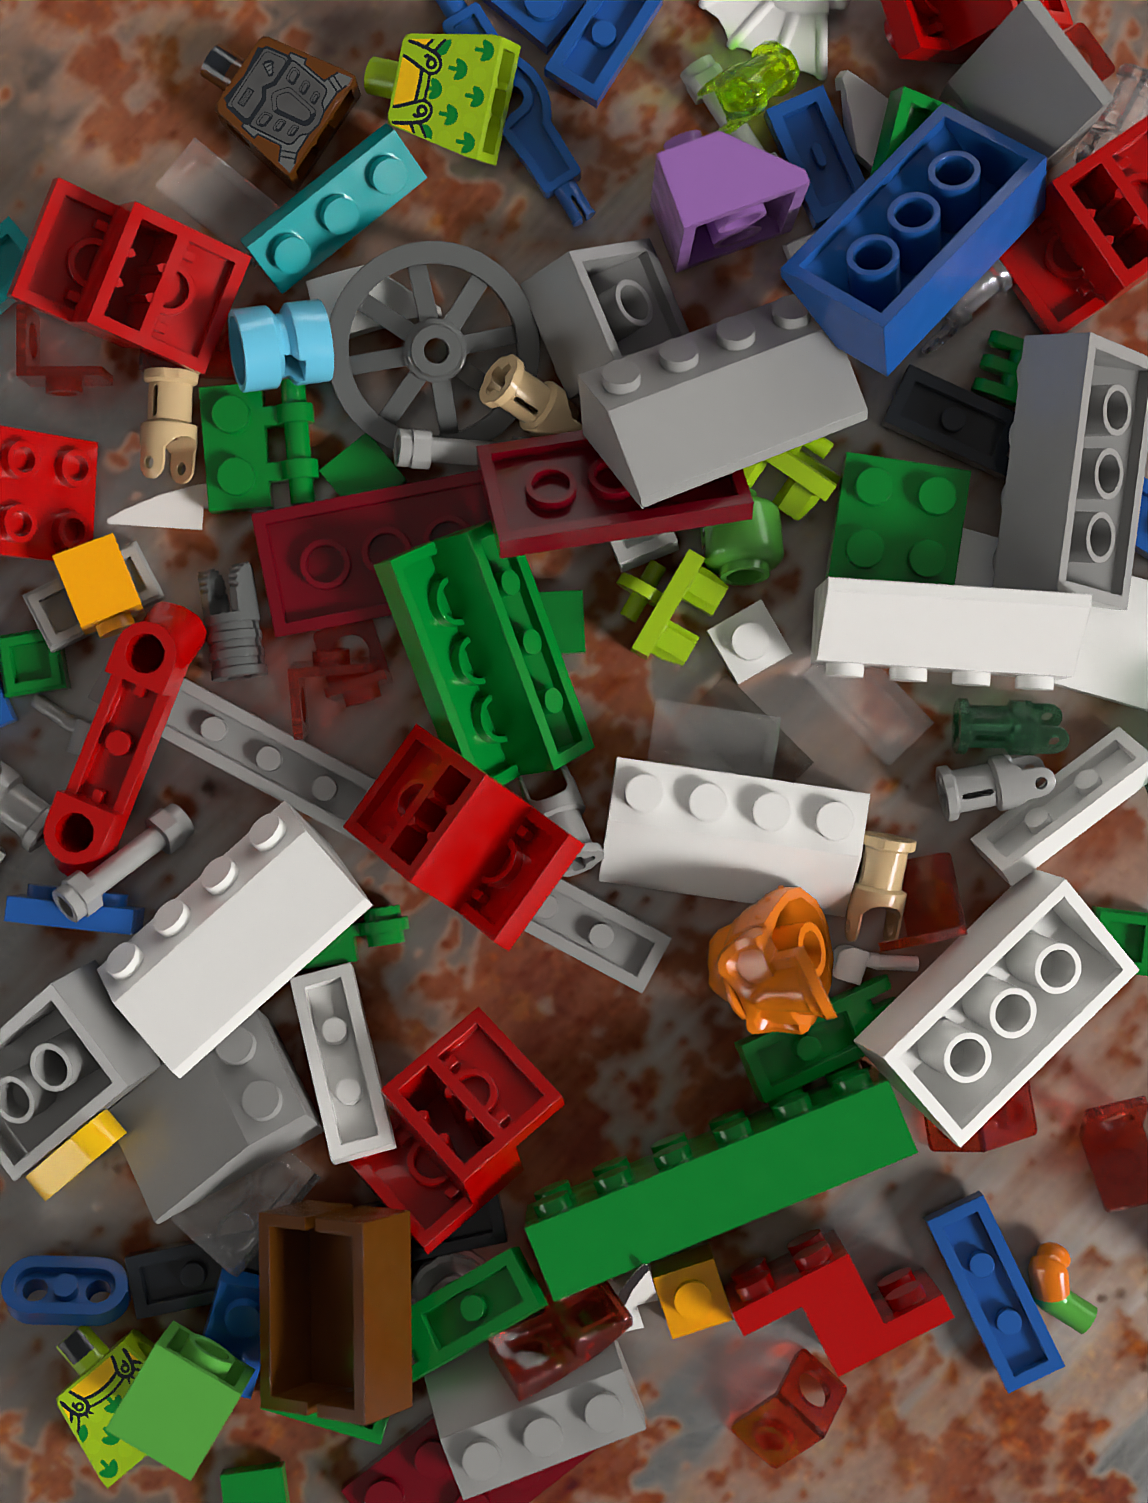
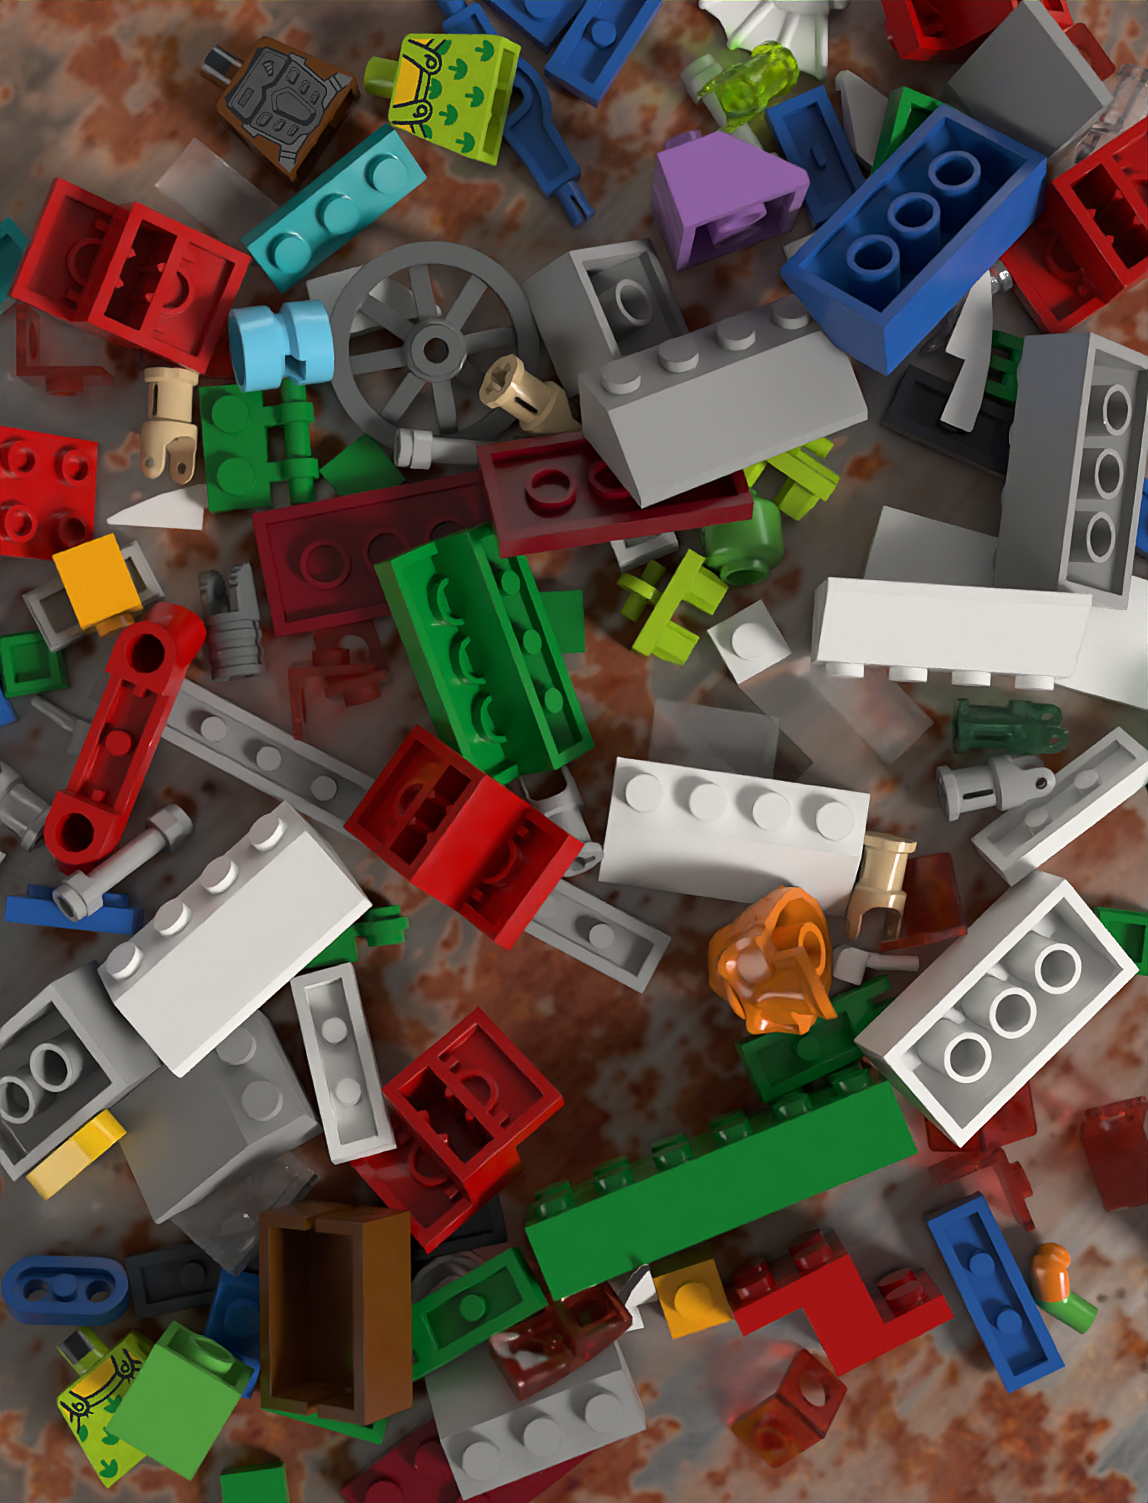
(898, 521): green plate -> none
(971, 342): none -> white sticker
(1010, 1175): none -> clear red bracket

